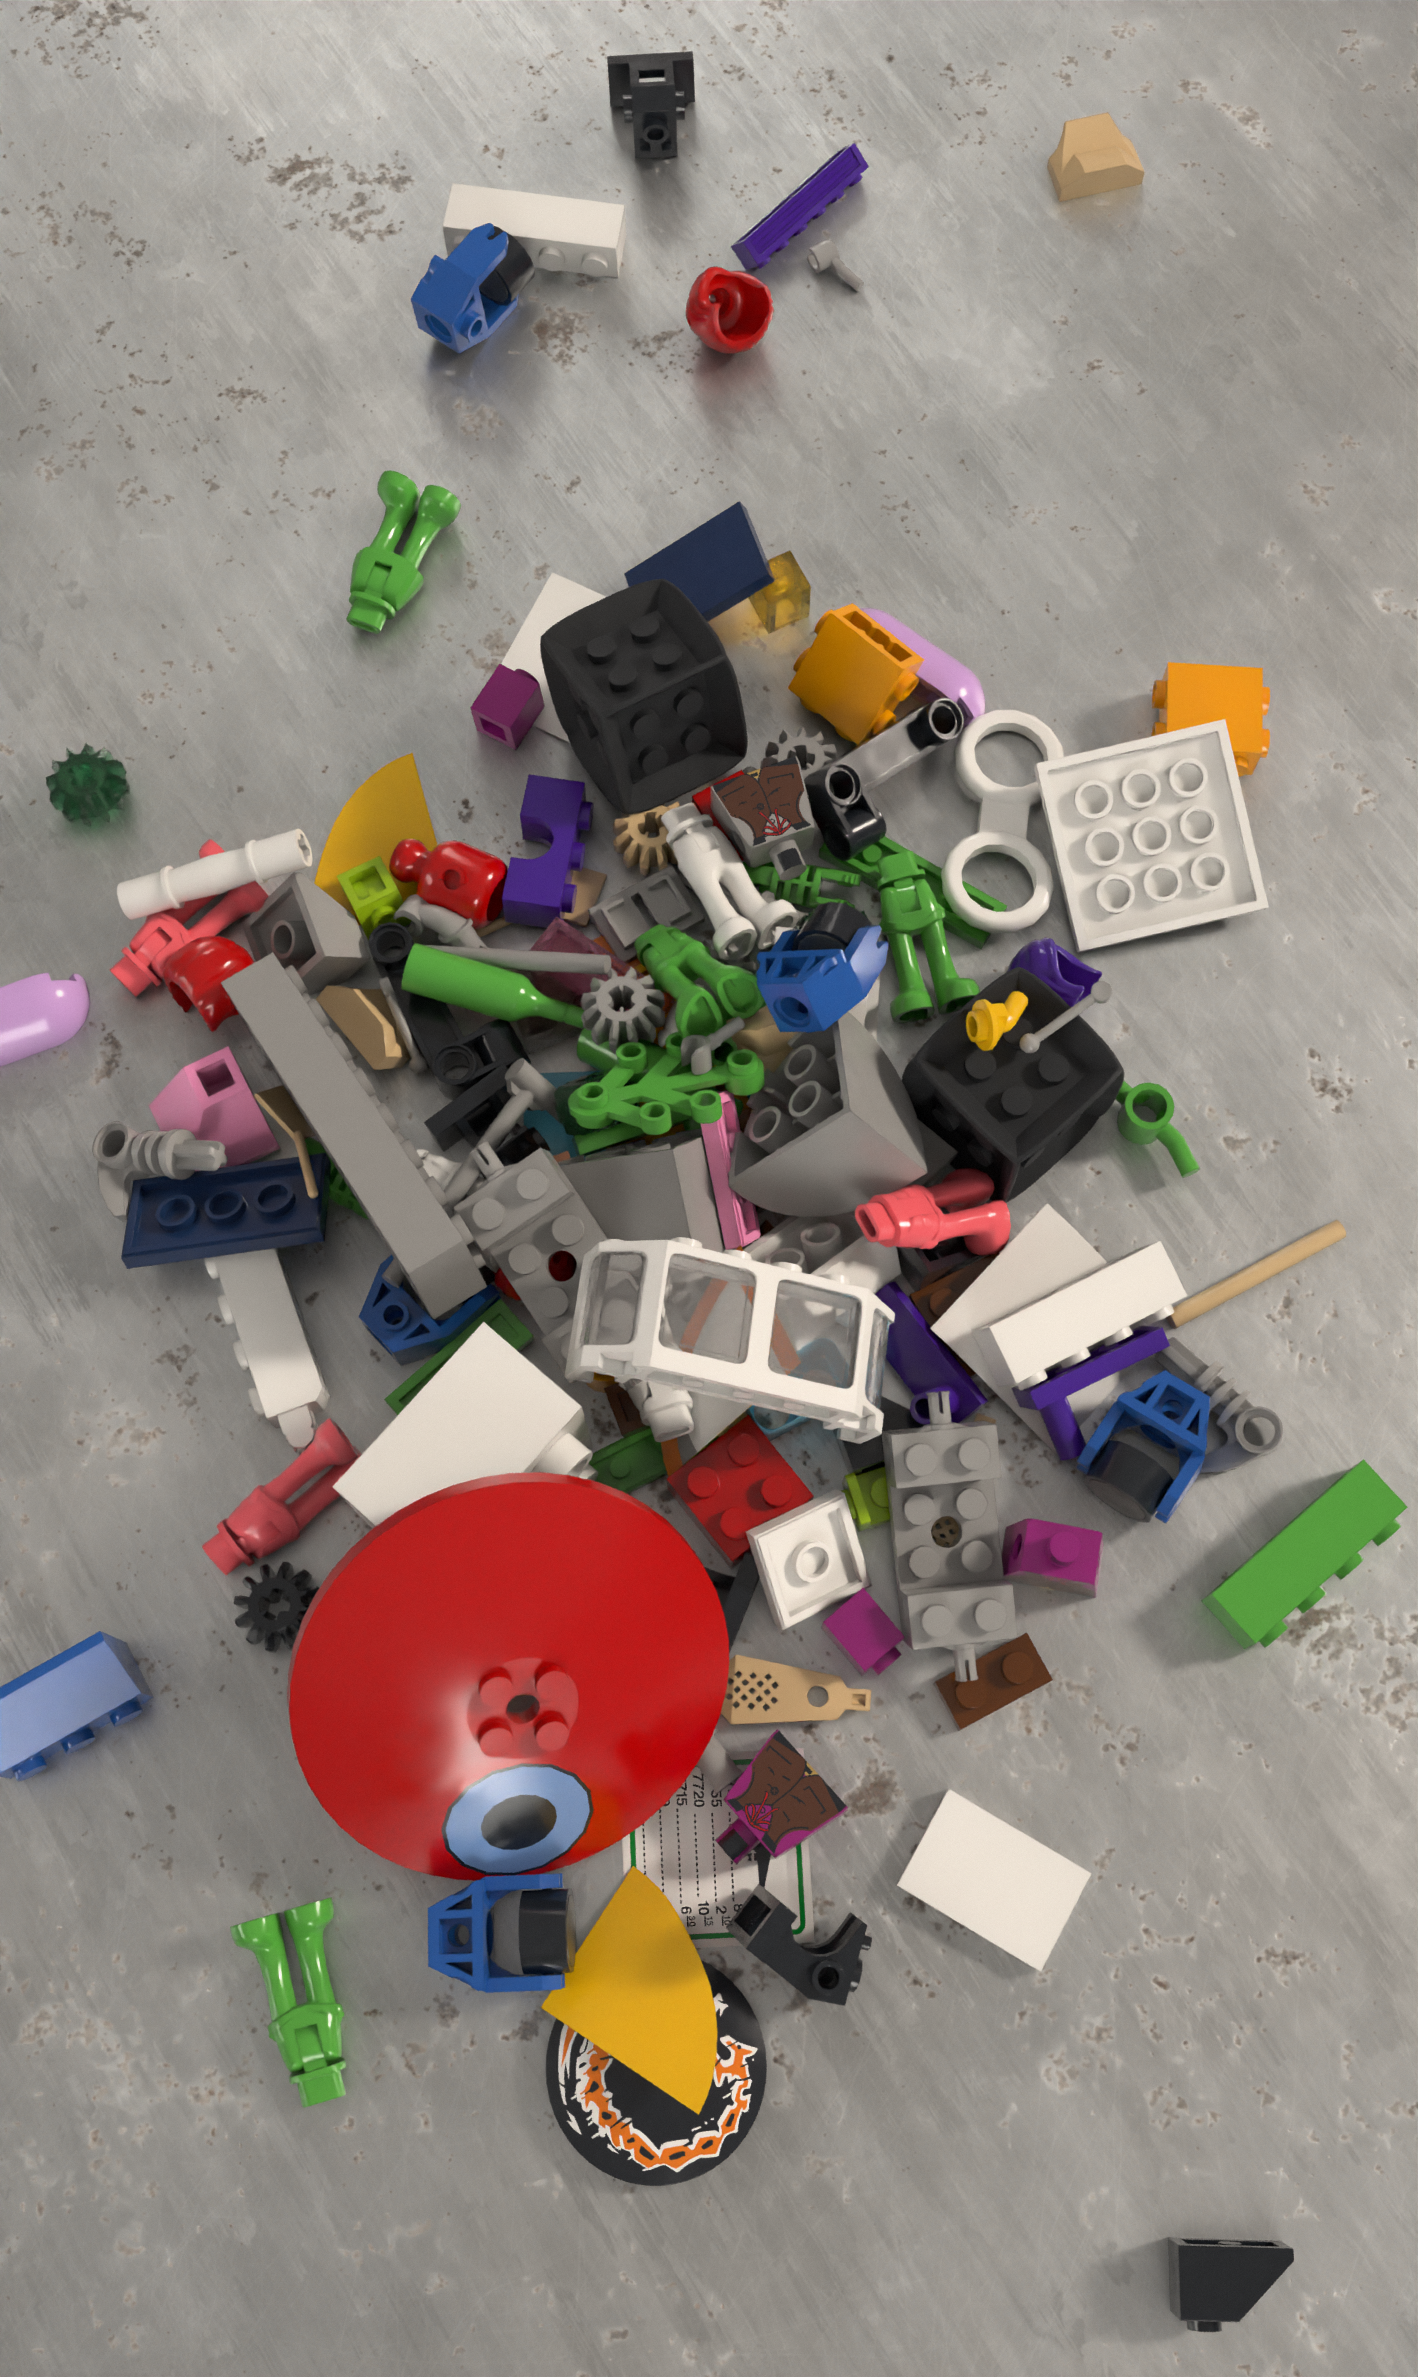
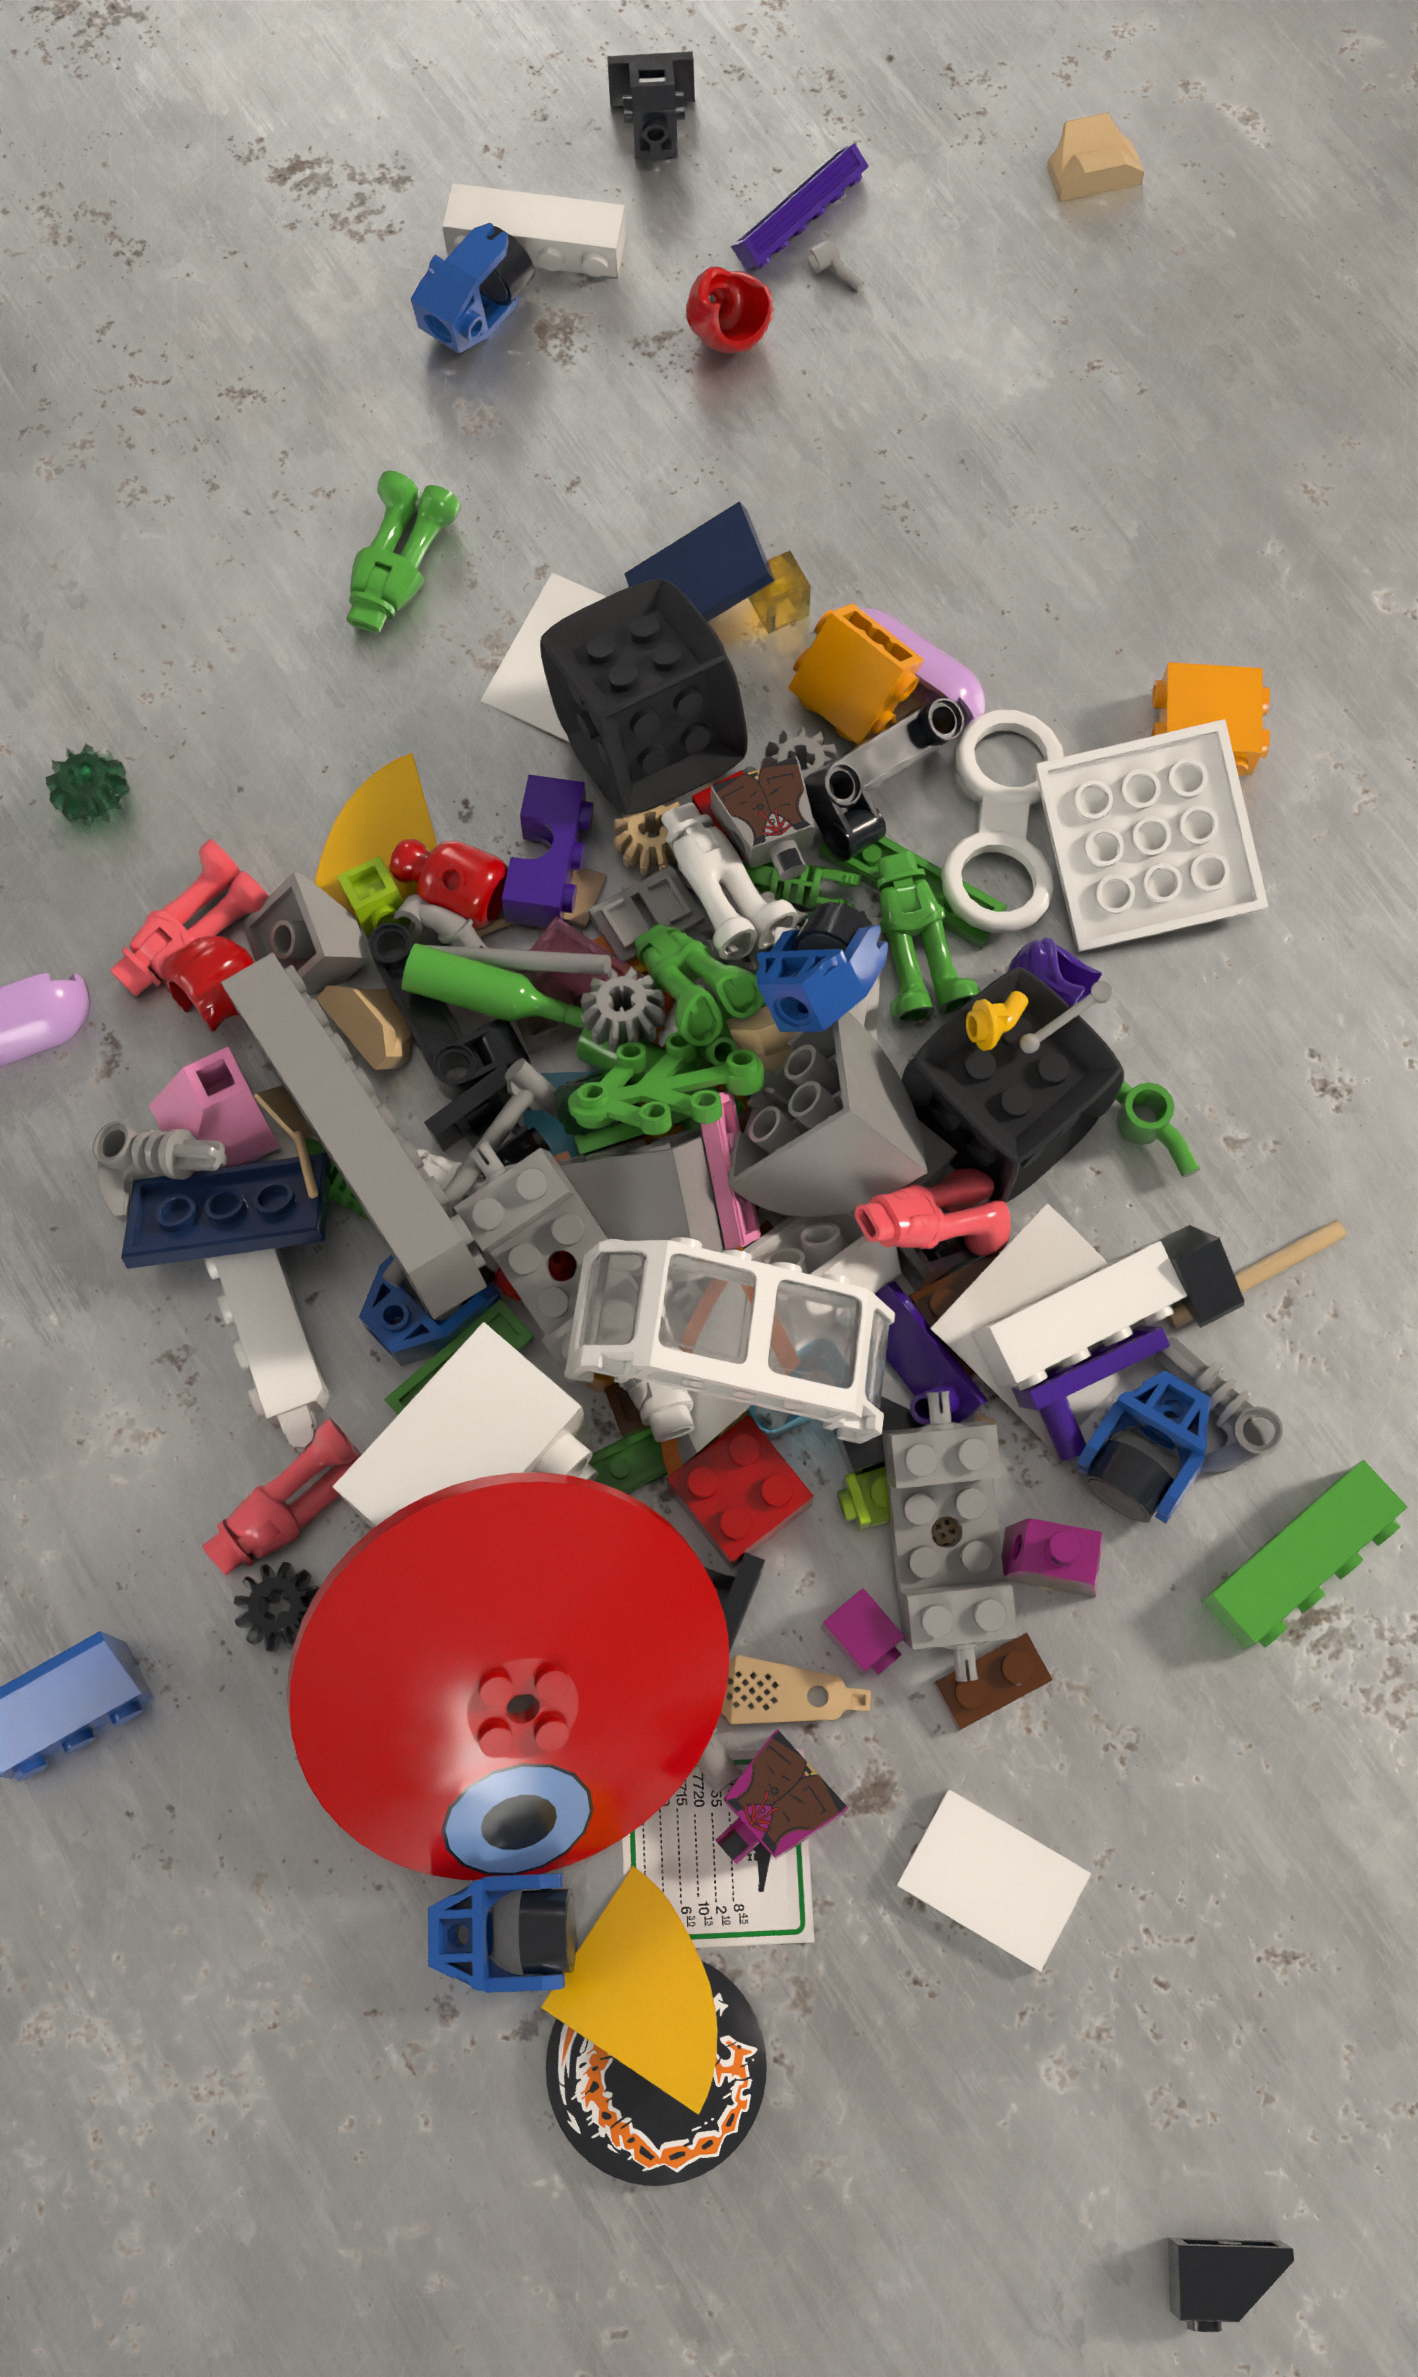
(215, 874): white piece -> none
(306, 2032): bright green piece -> none
(417, 1063): light grey hinge -> none
(508, 706): magenta brick -> none
(698, 1048): light grey hand -> none
(809, 1558): white tile -> none
(817, 1971): black tile -> none
(1204, 1274): none -> black slope

